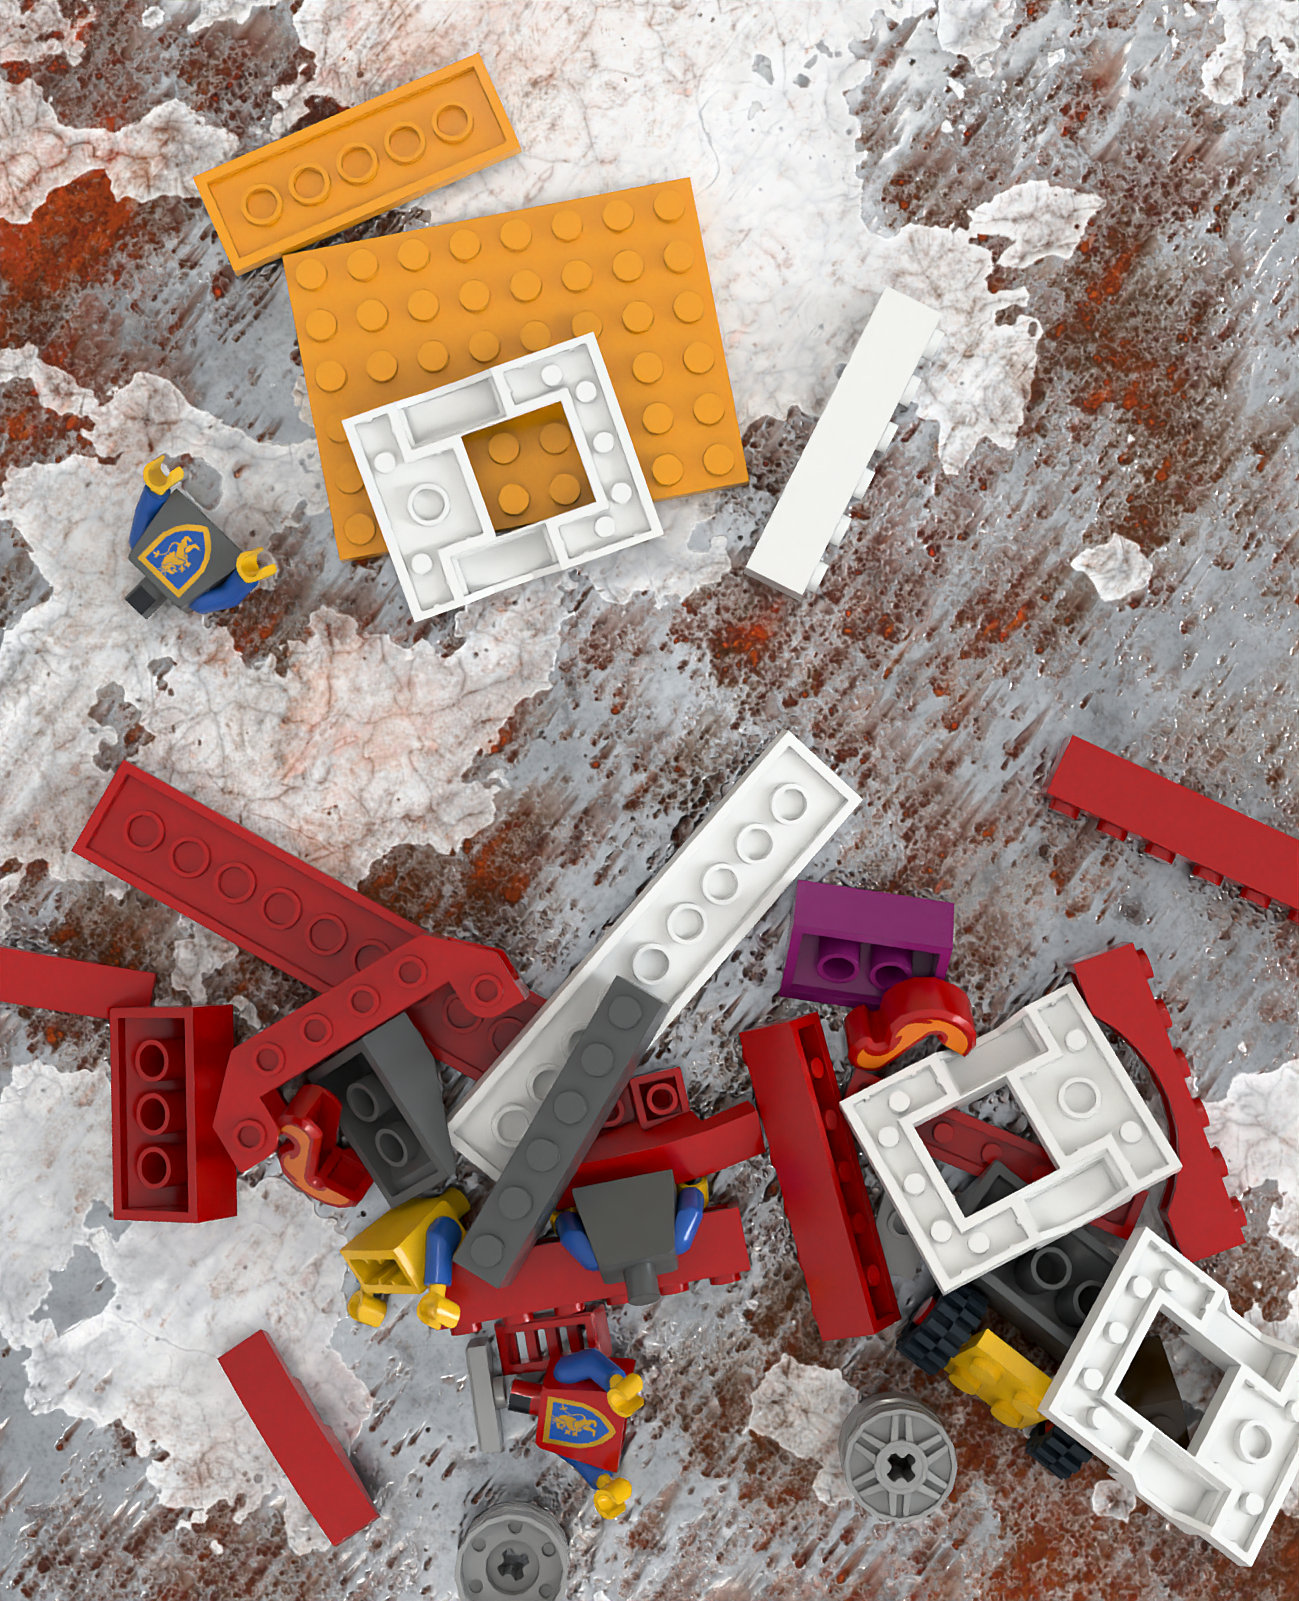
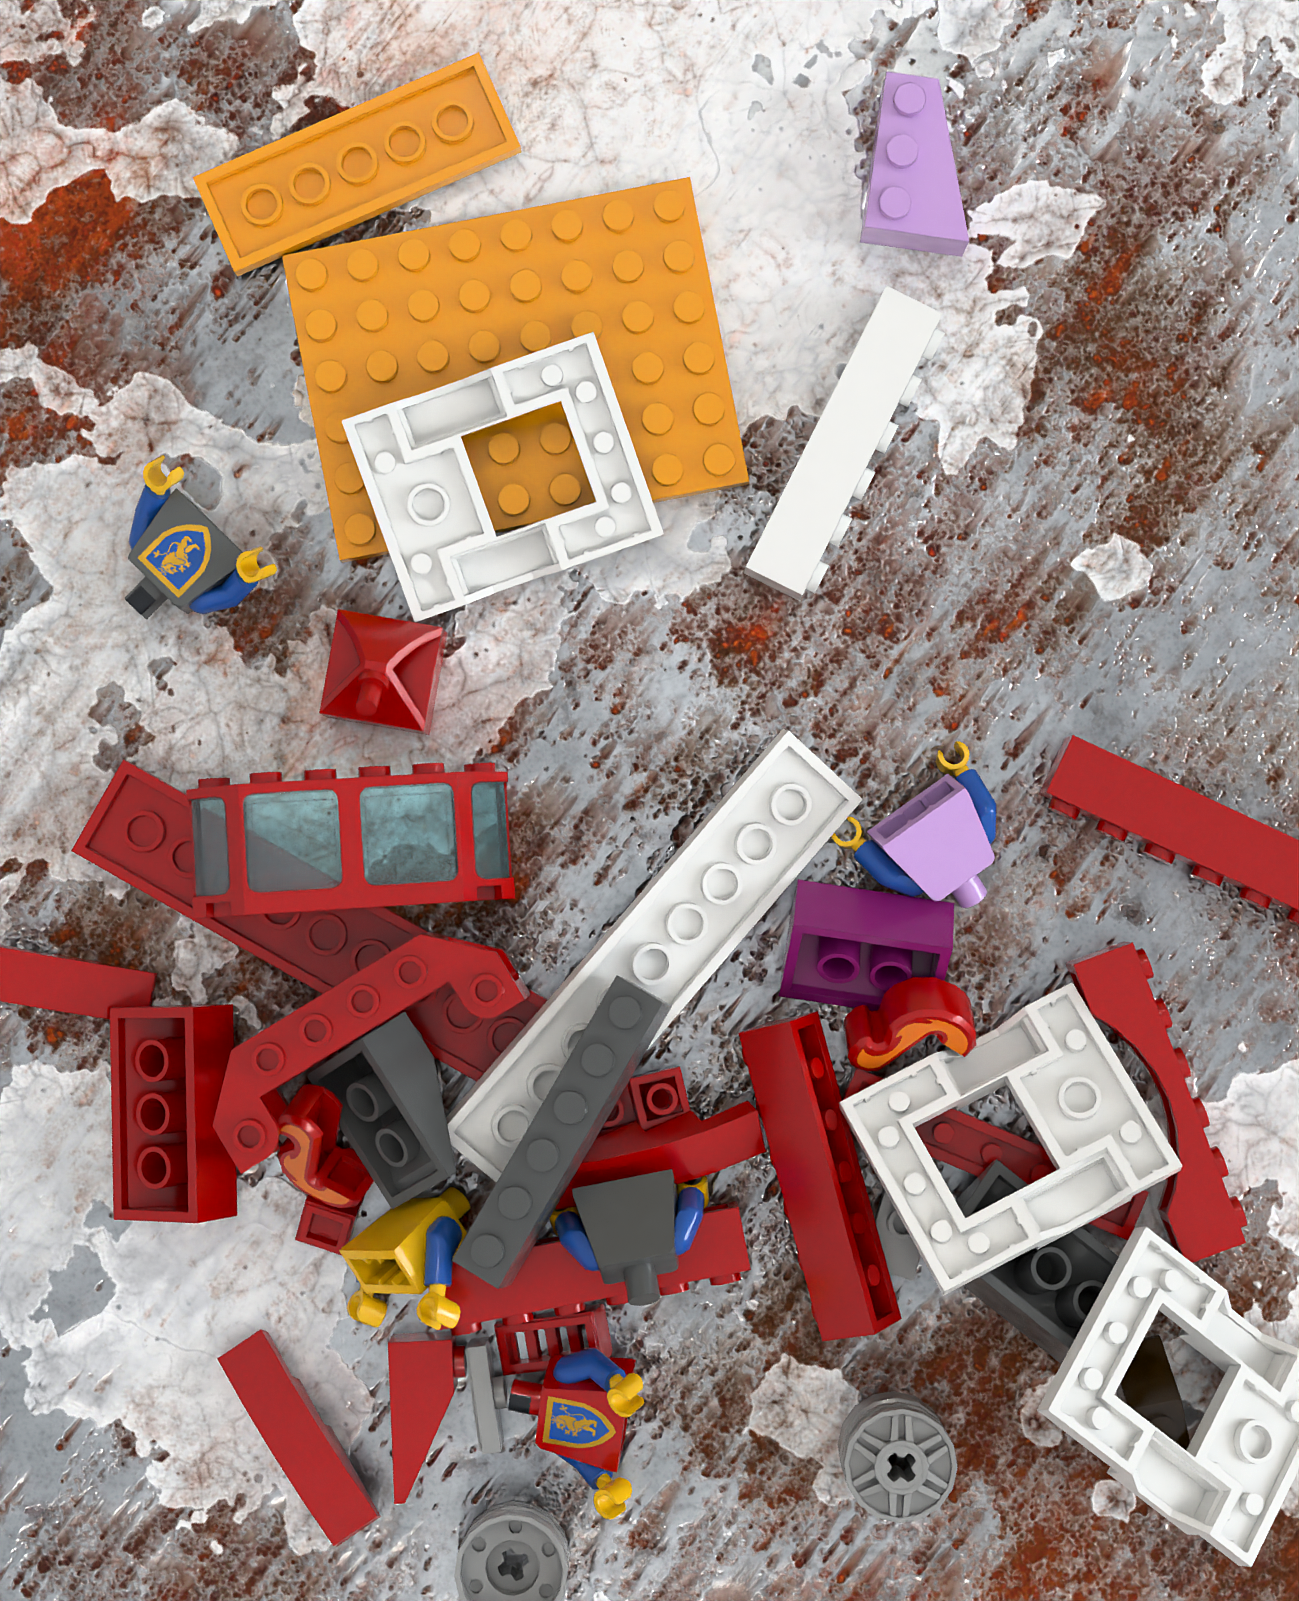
(327, 1225): none -> red slope
(350, 840): none -> windscreen
(383, 672): none -> red piece
(421, 1383): none -> red slope
(913, 174): none -> lavender wedge
(935, 838): none -> lavender torso
(991, 1369): plate -> none

